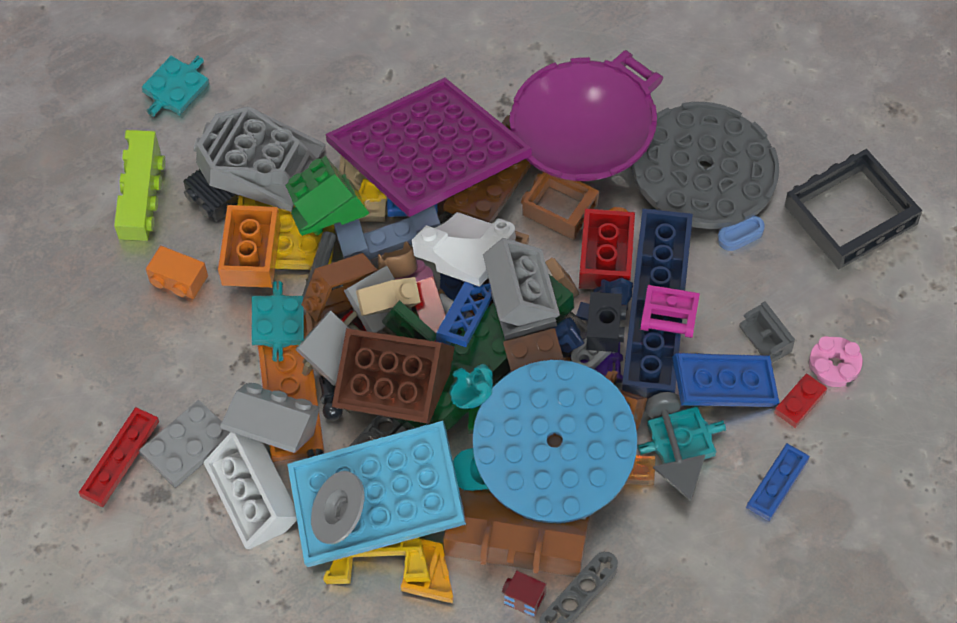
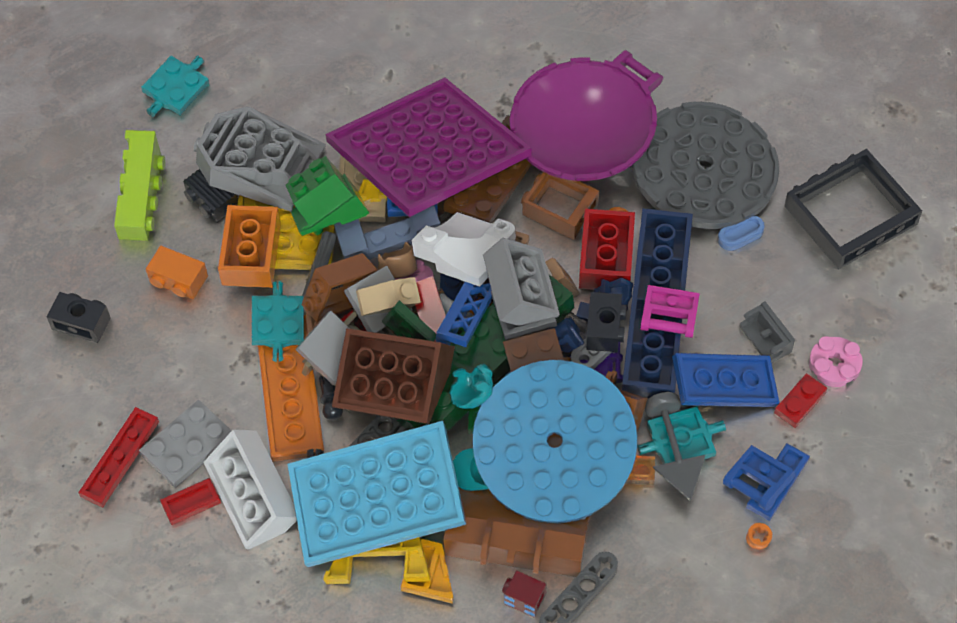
(88, 326): none -> black brick
(190, 501): none -> red tile
(271, 417): light grey slope -> none
(337, 507): light grey hat -> none
(756, 543): none -> orange bush
(763, 470): none -> blue plate

